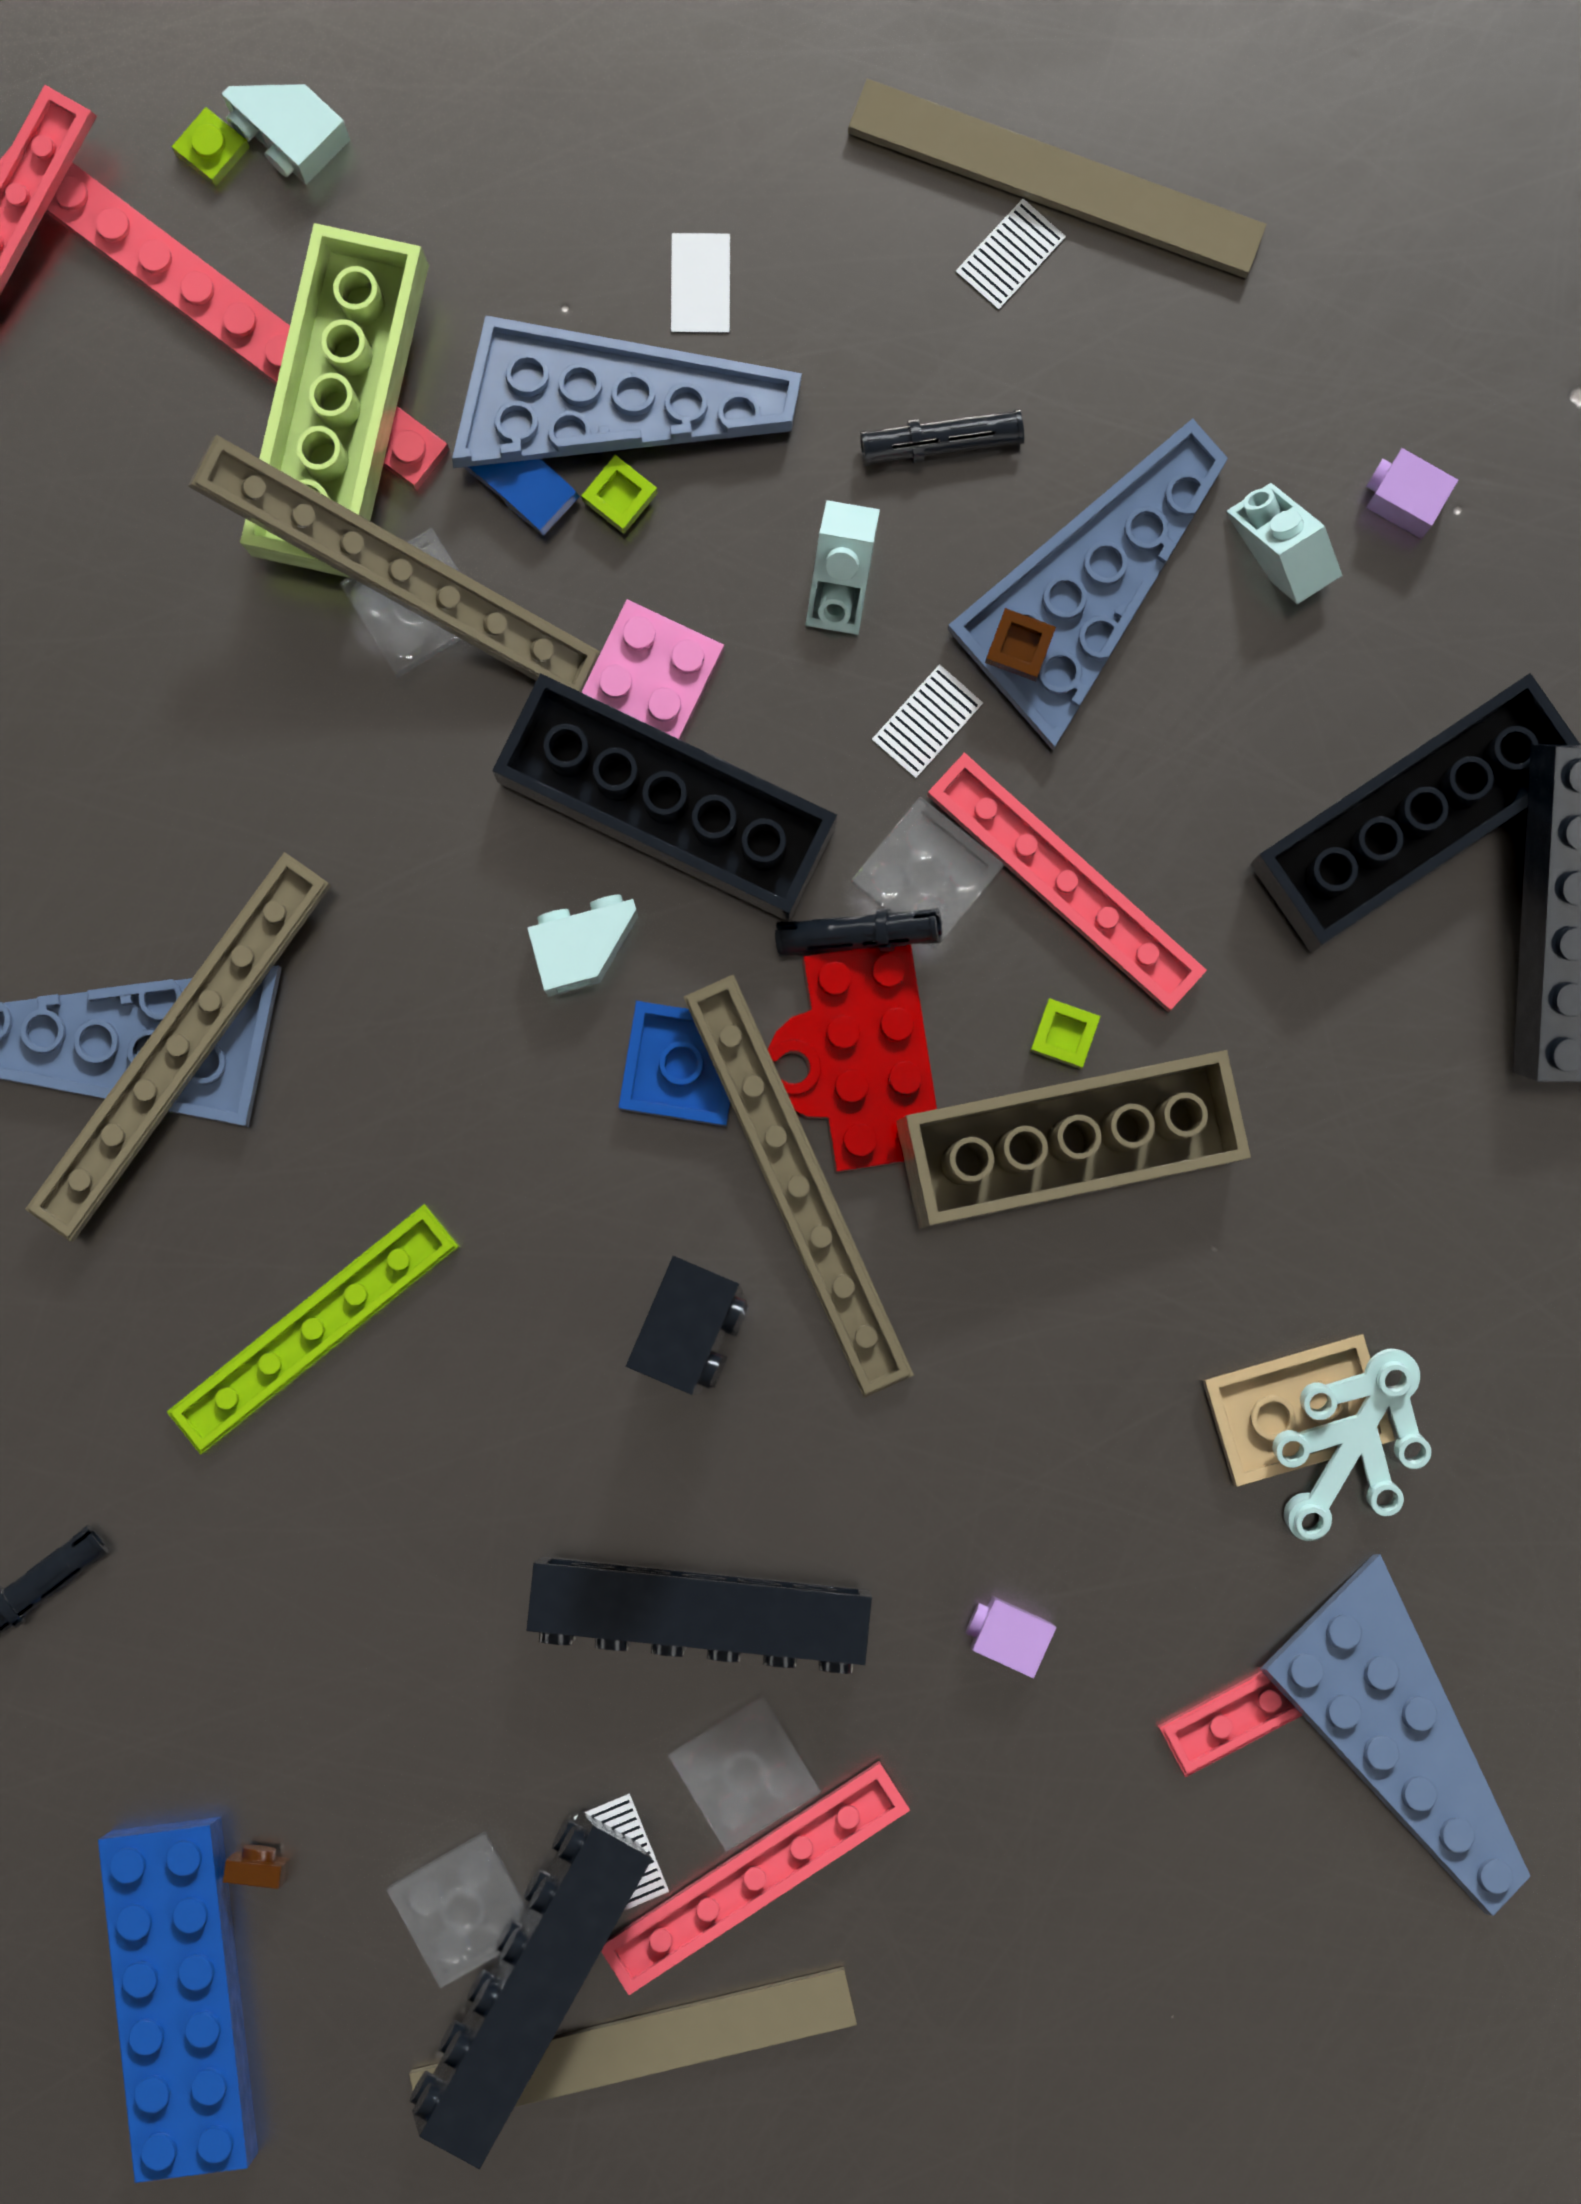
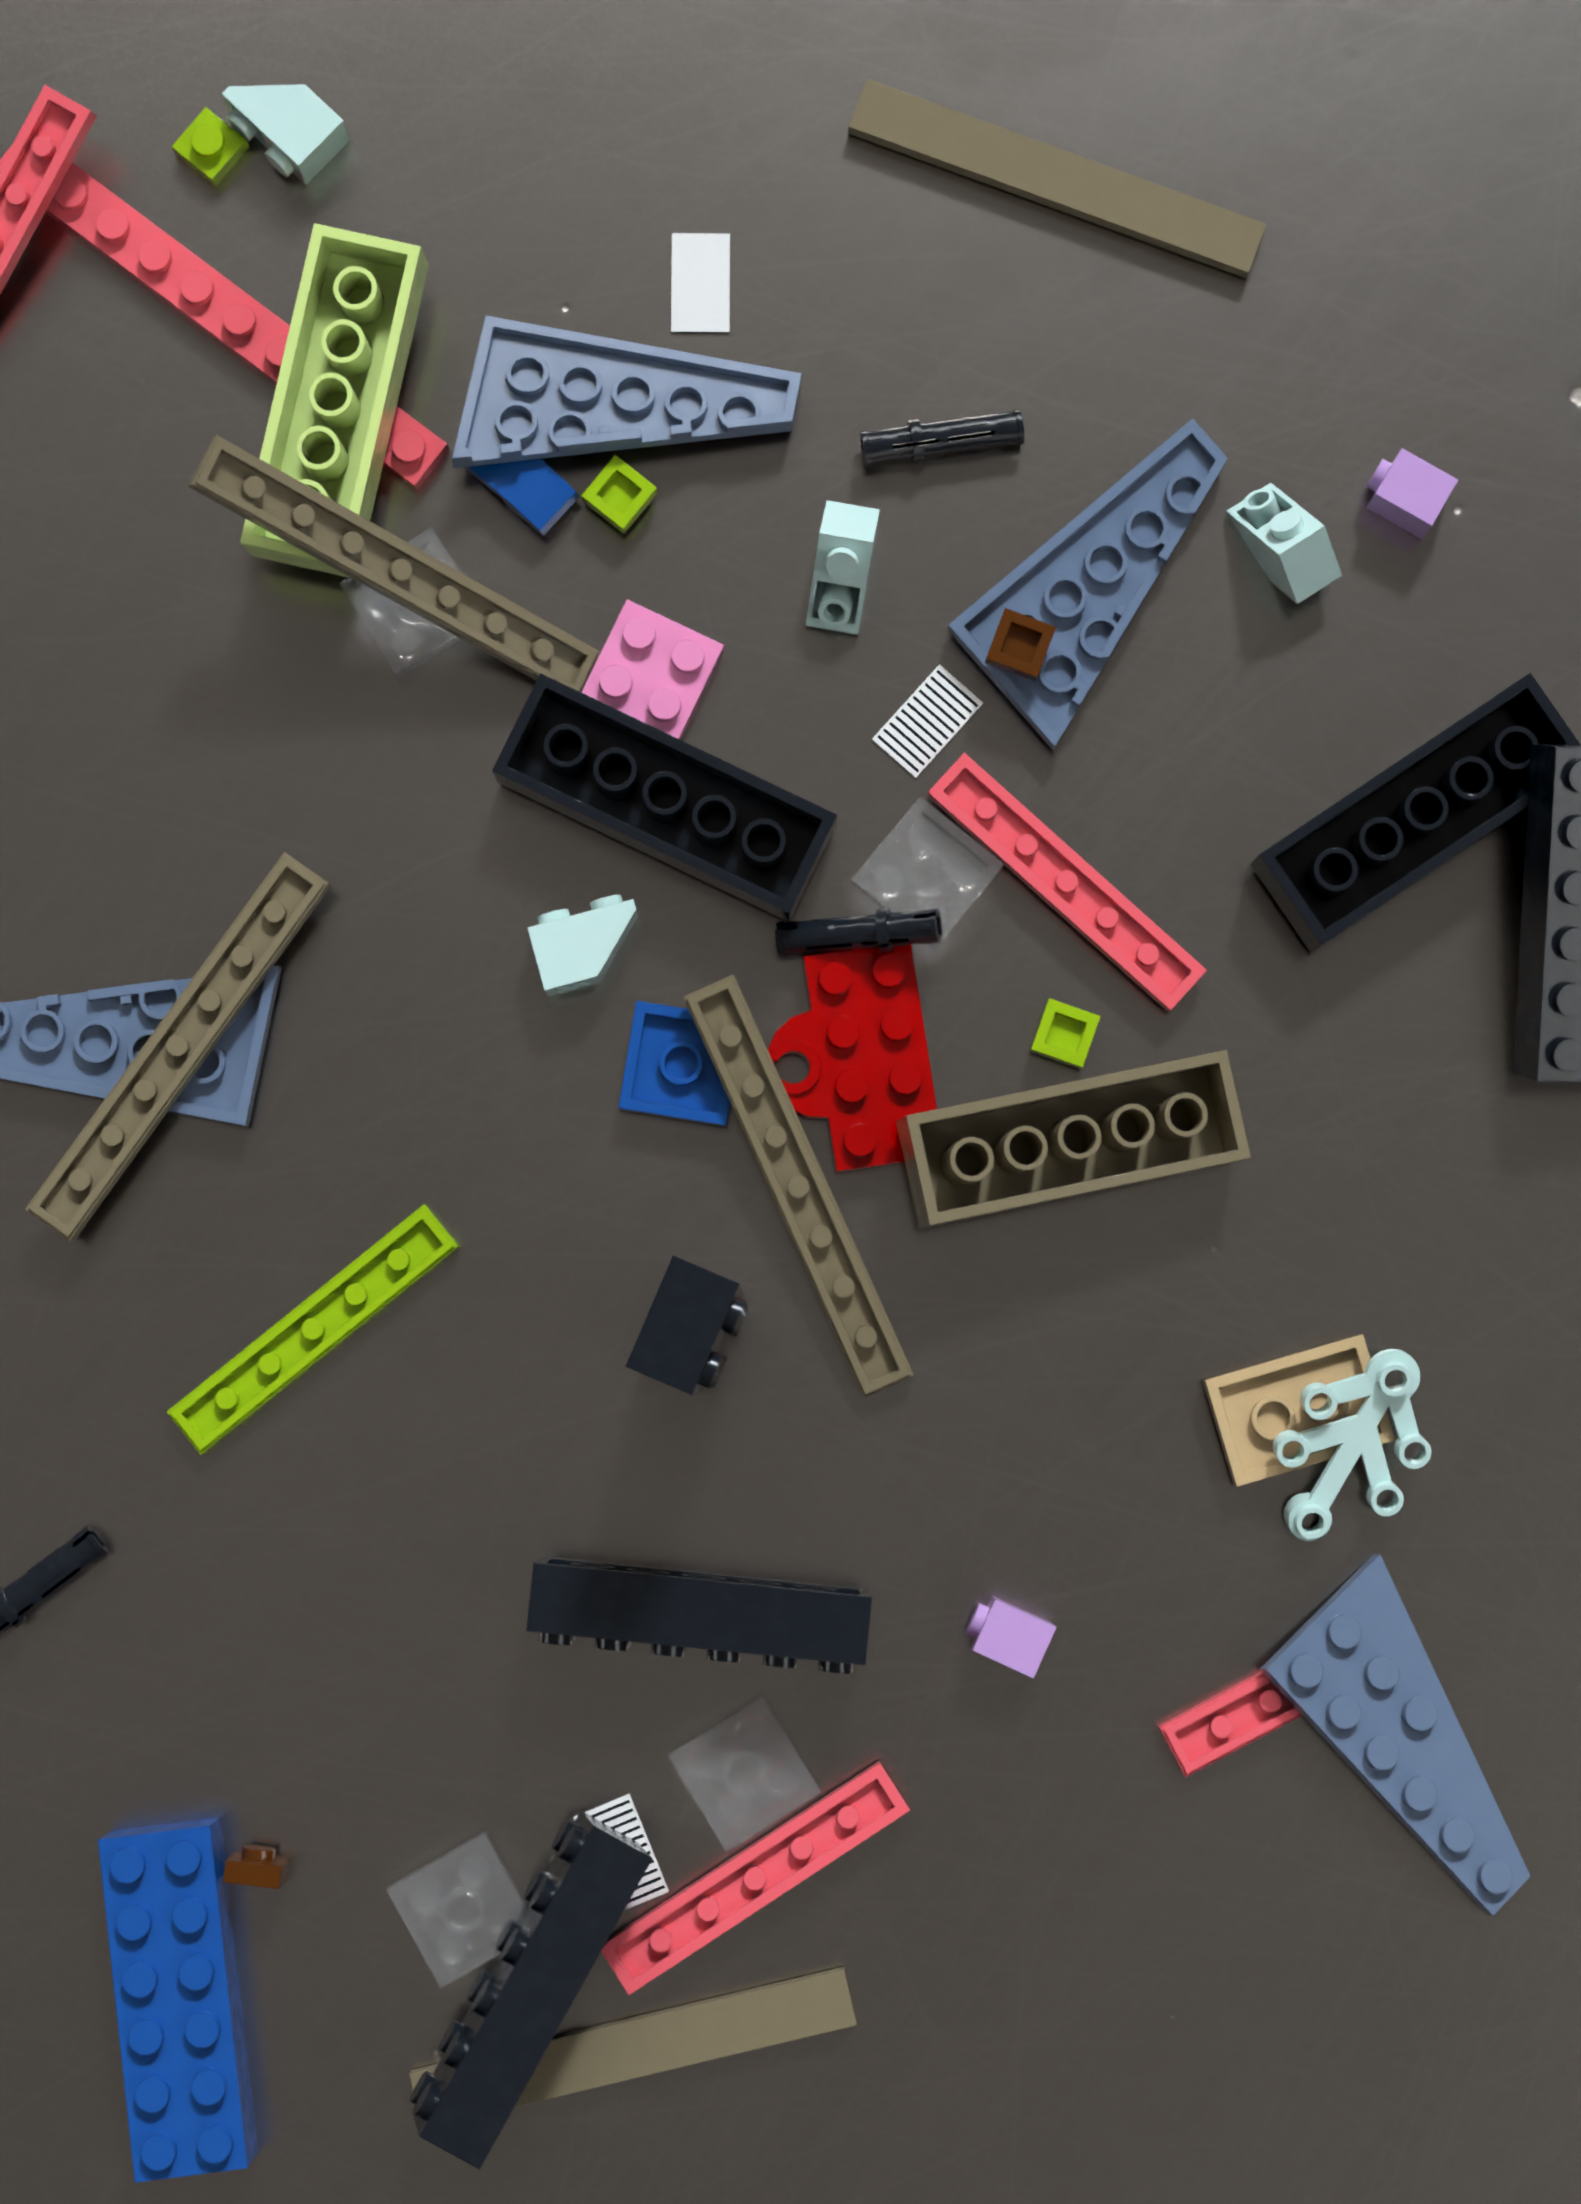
(1010, 253): white sticker -> none

